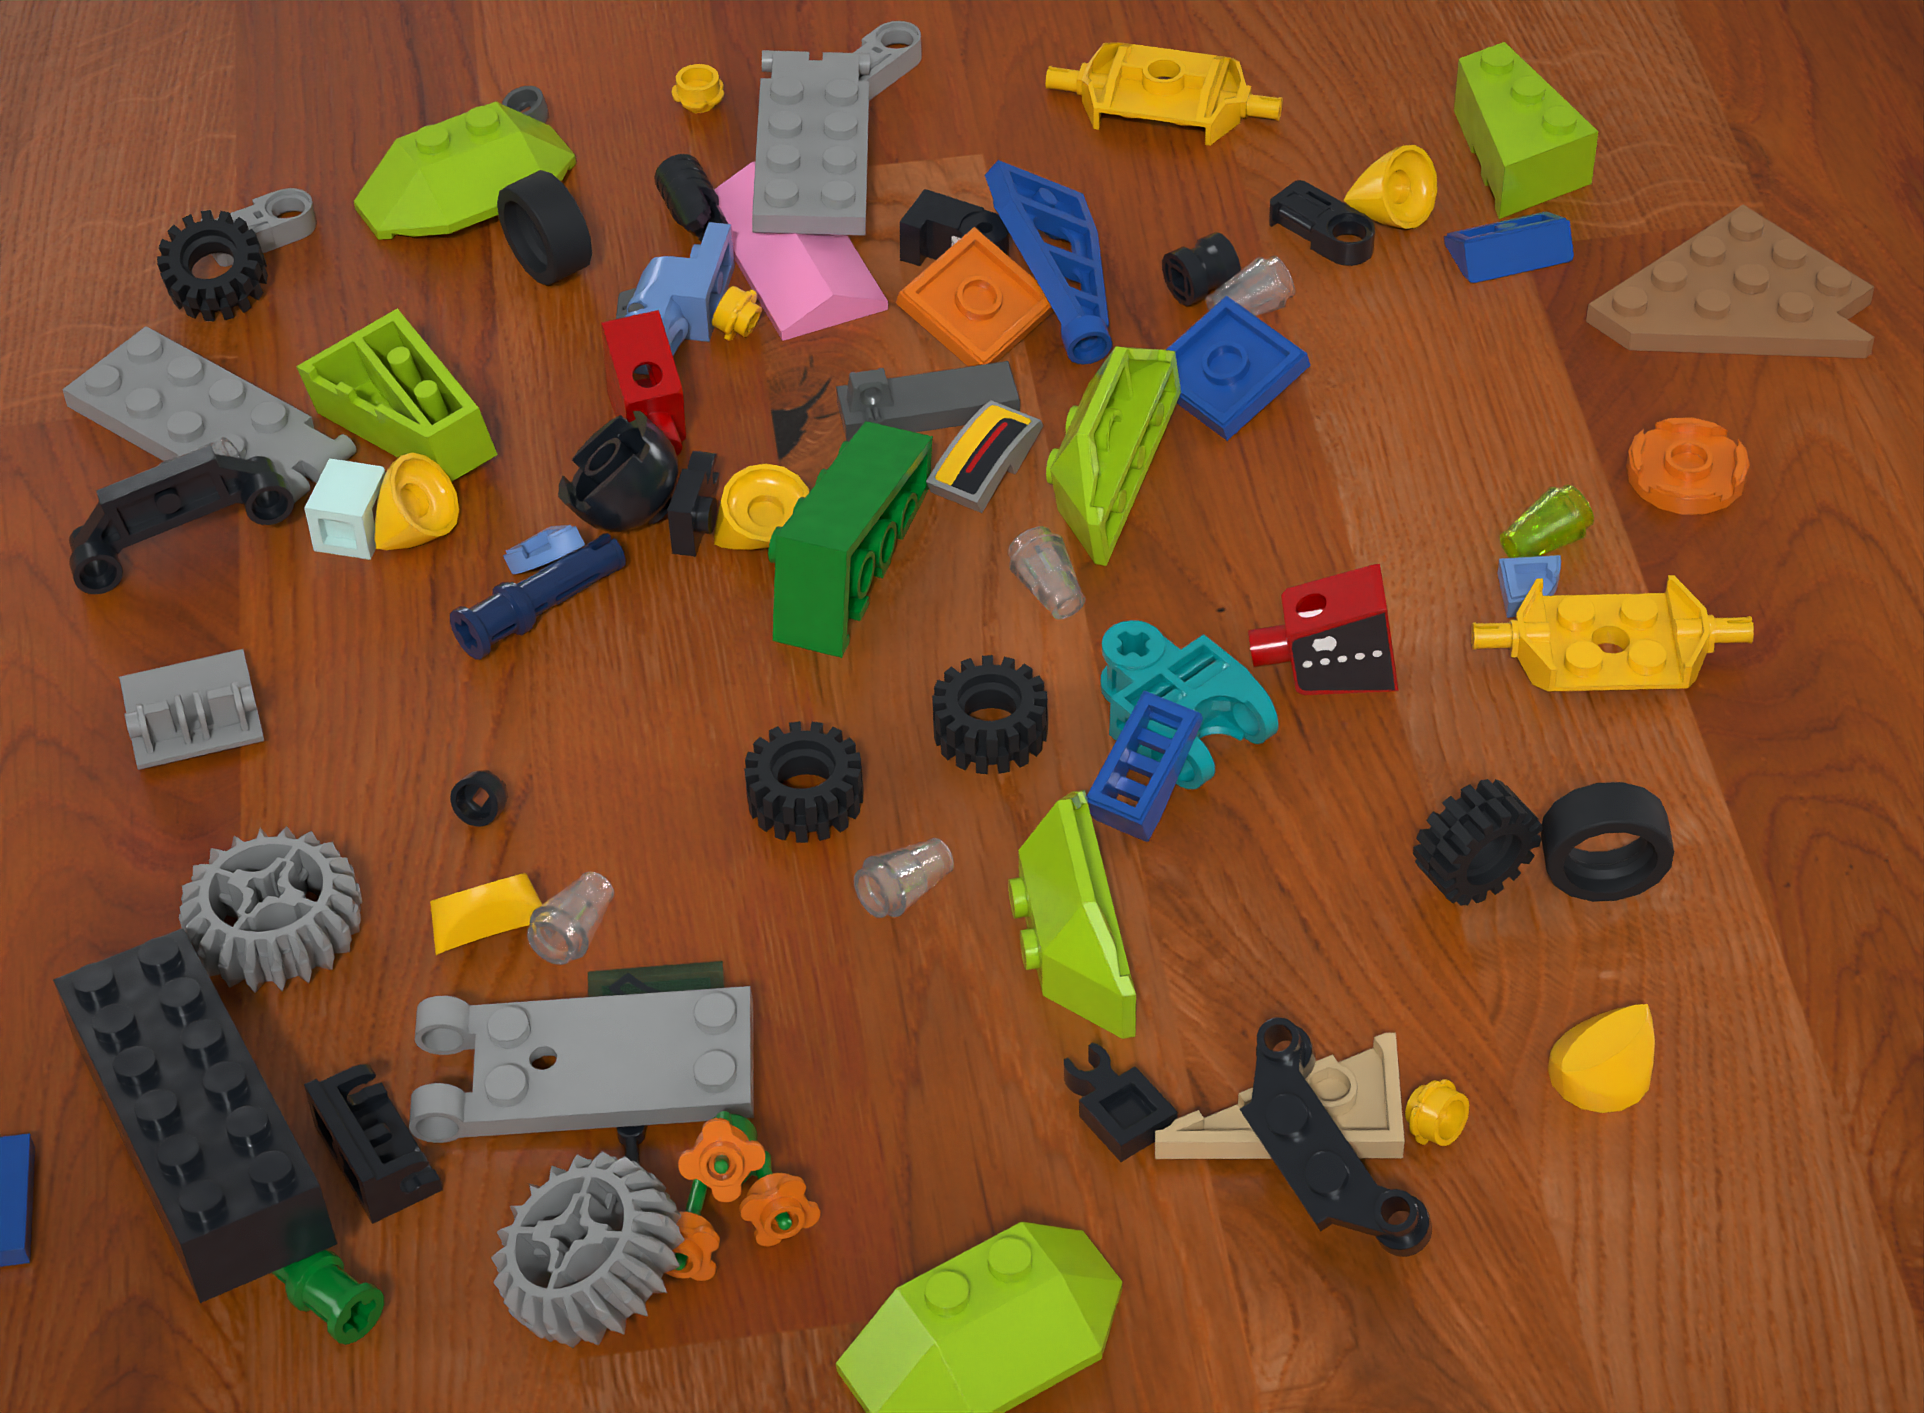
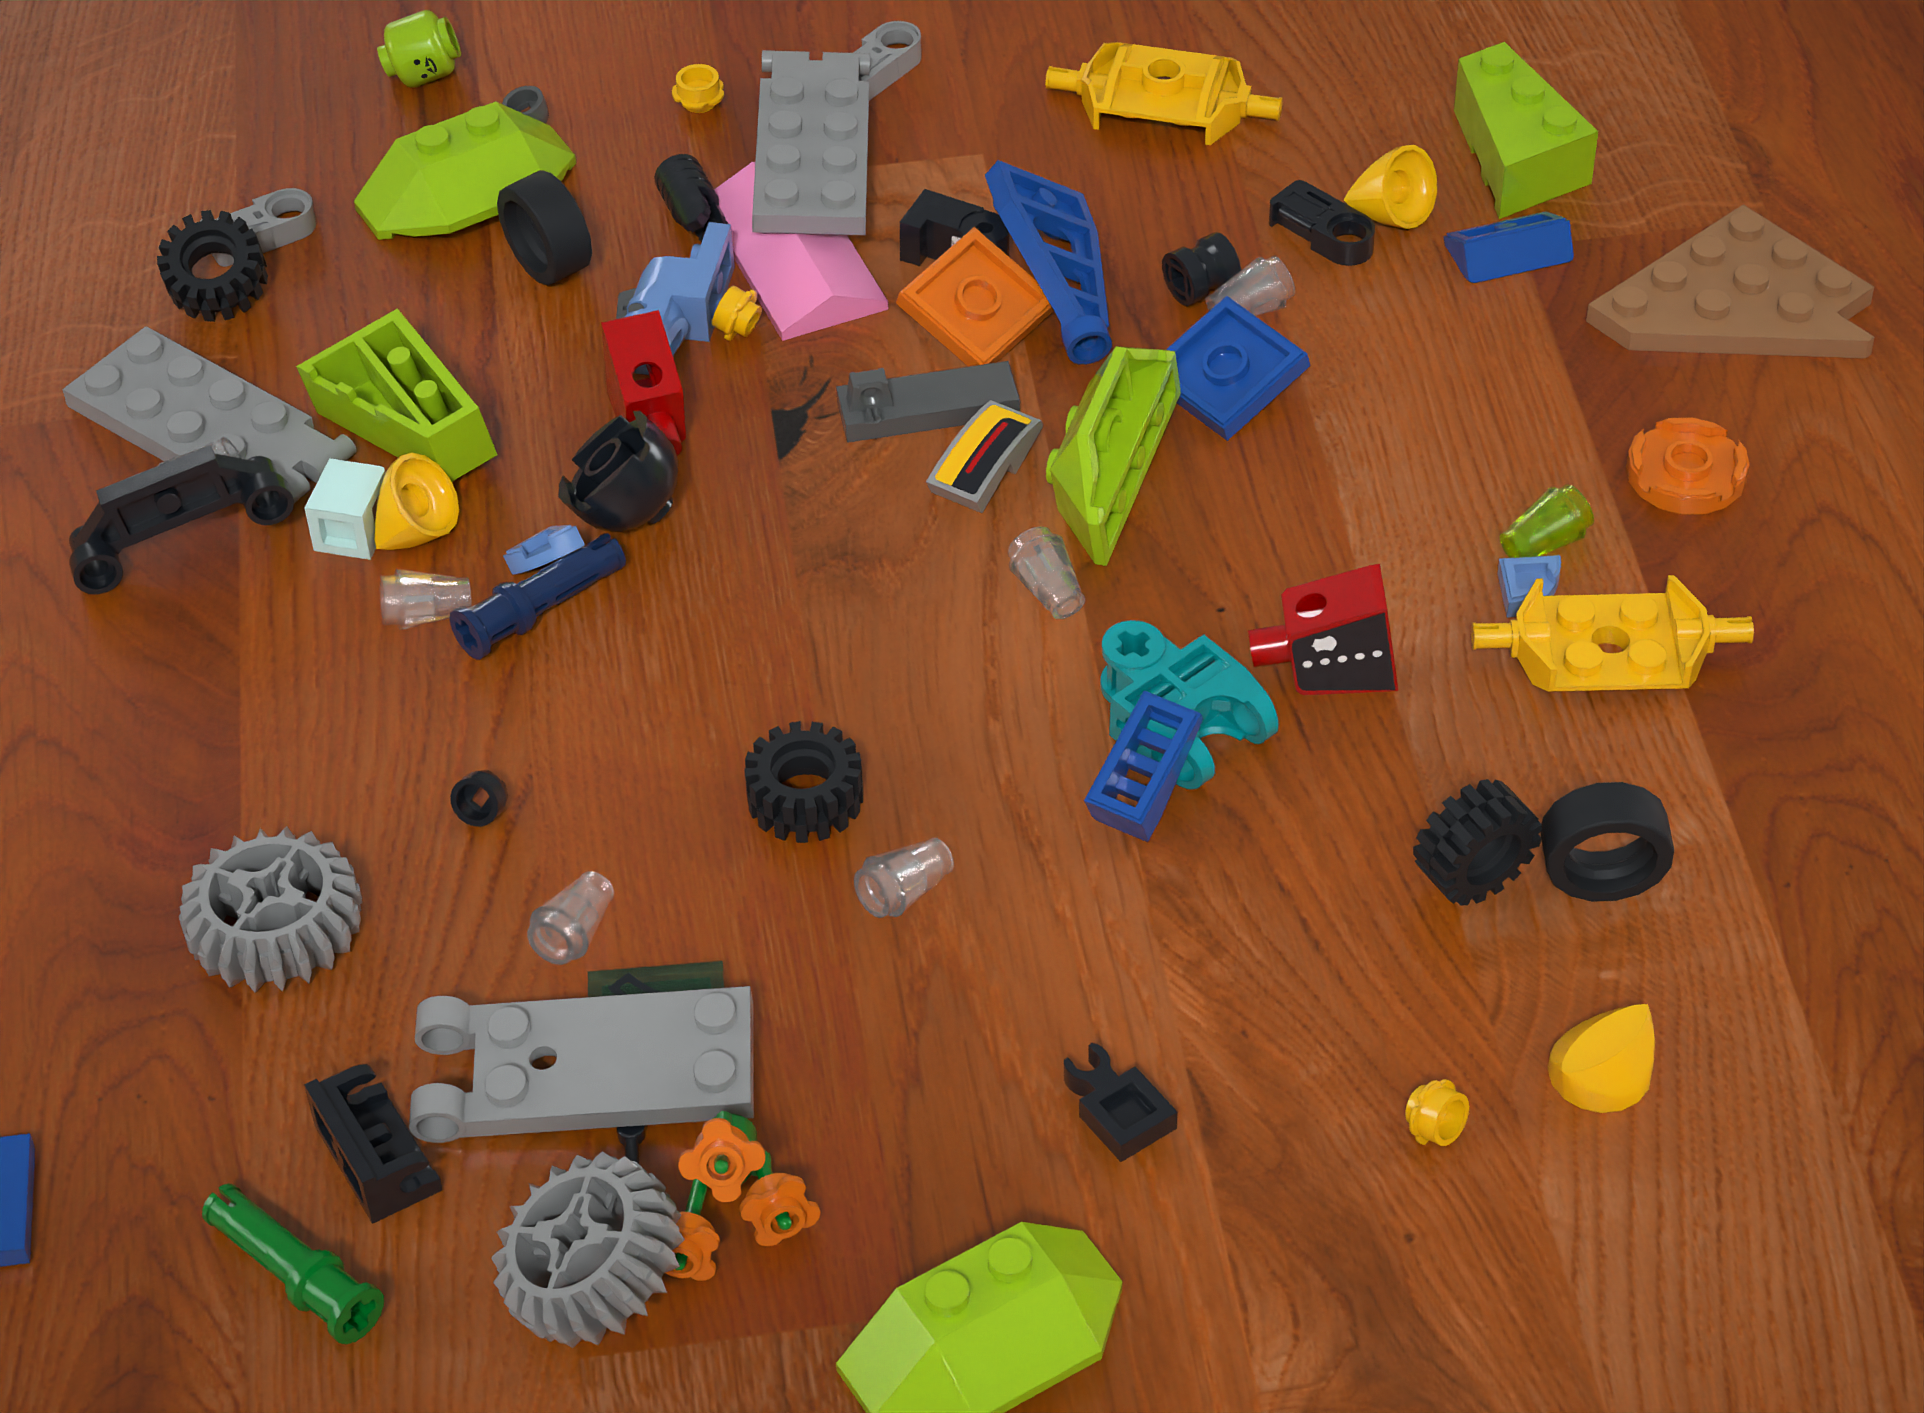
(190, 709): light grey hinge -> none
(195, 1115): black brick -> none
(419, 48): none -> lime head
(421, 597): none -> clear cone
(483, 911): yellow piece -> none
(691, 506): black plate -> none
(756, 504): yellow piece -> none
(846, 535): green wedge -> none
(995, 740): black tyre -> none
(1072, 919): lime wedge -> none
(1315, 1152): black plate -> none
(1356, 1092): tan wing -> none

